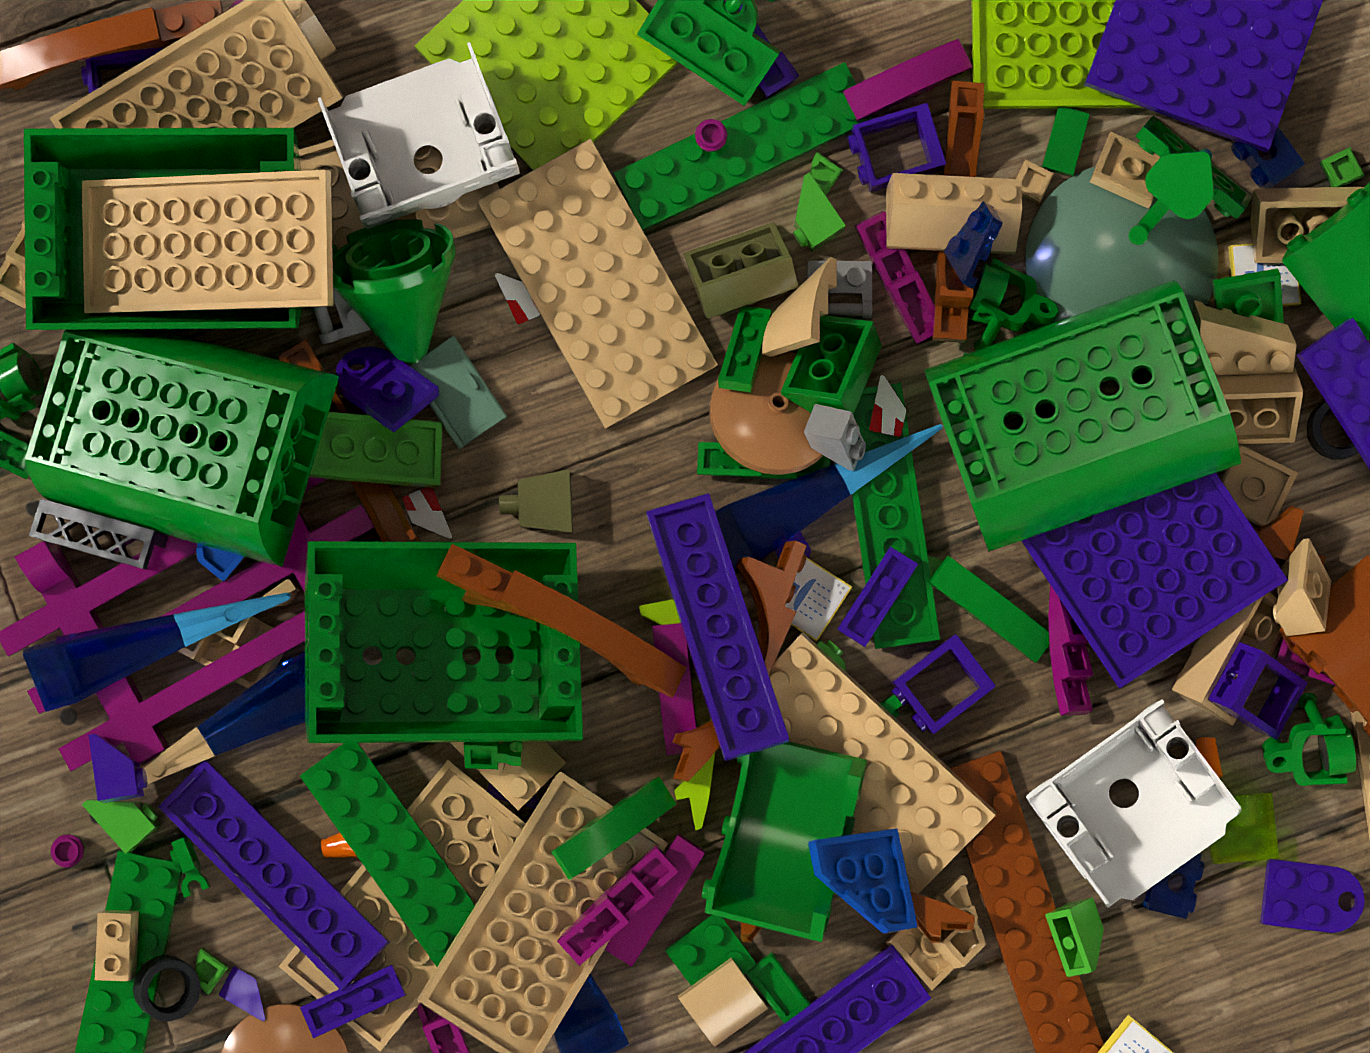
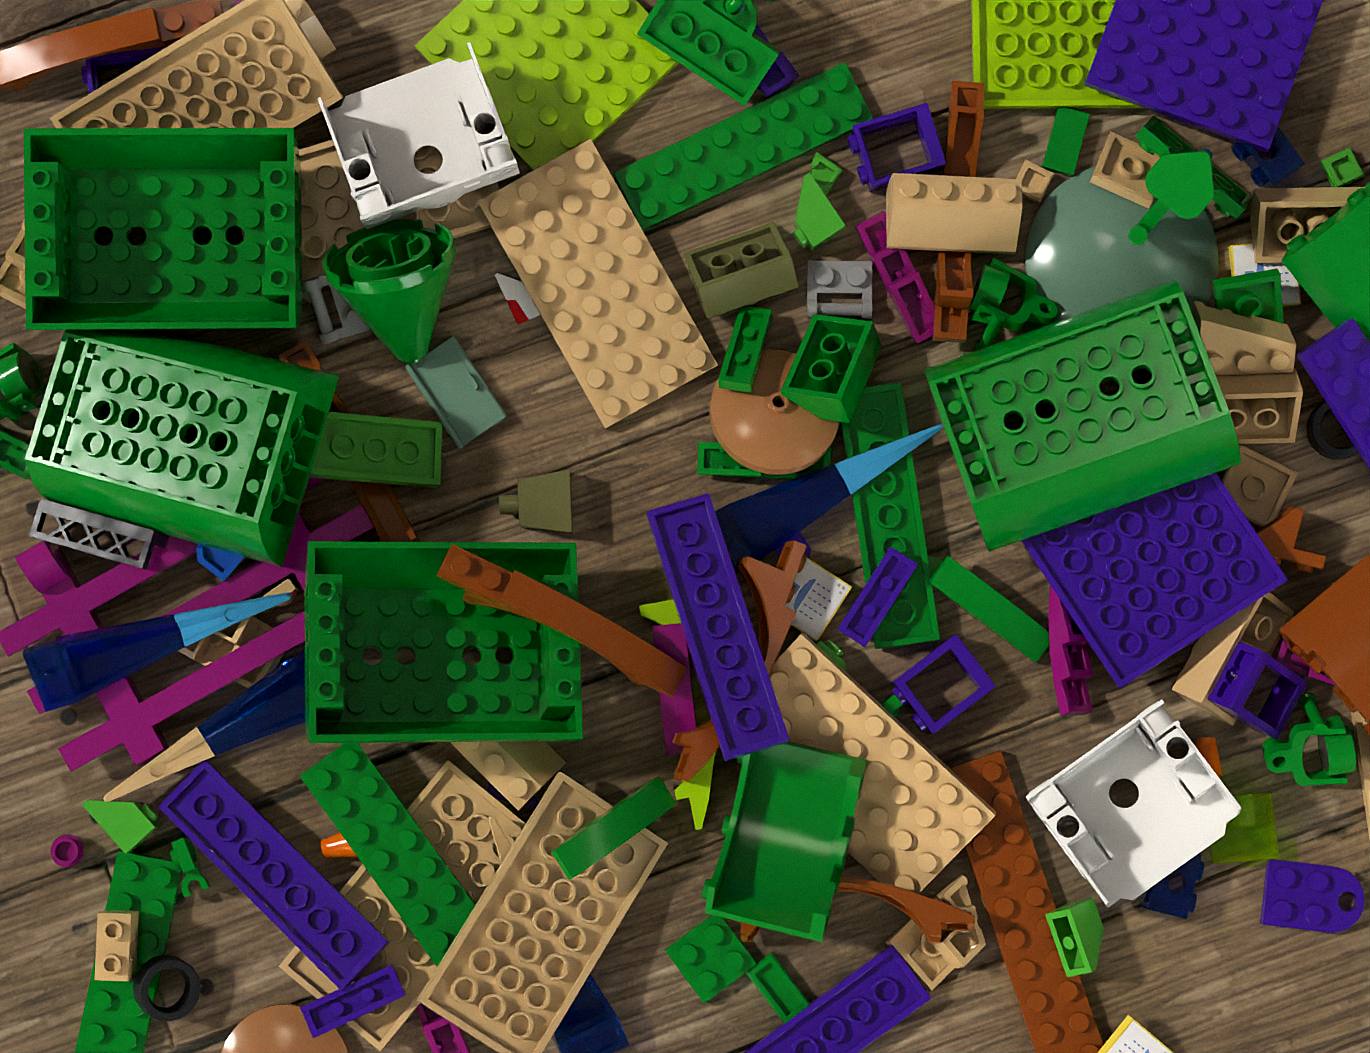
(115, 772): dark purple slope -> none
(208, 242): tan plate -> none
(209, 970): bright green tile -> none
(243, 992): dark purple sticker -> none
(385, 387): dark purple plate -> none
(426, 511): white sticker -> none
(489, 754): green plate -> none
(617, 905): magenta slope -> none
(635, 935): magenta slope -> none
(711, 135): magenta plate -> none
(722, 1002): tan slope -> none
(798, 317): tan slope -> none
(835, 435): light grey slope -> none
(868, 876): blue plate -> none
(888, 410): white sticker -> none
(907, 79): magenta slope -> none
(973, 242): clear blue wing -> none
(1306, 593): tan slope -> none

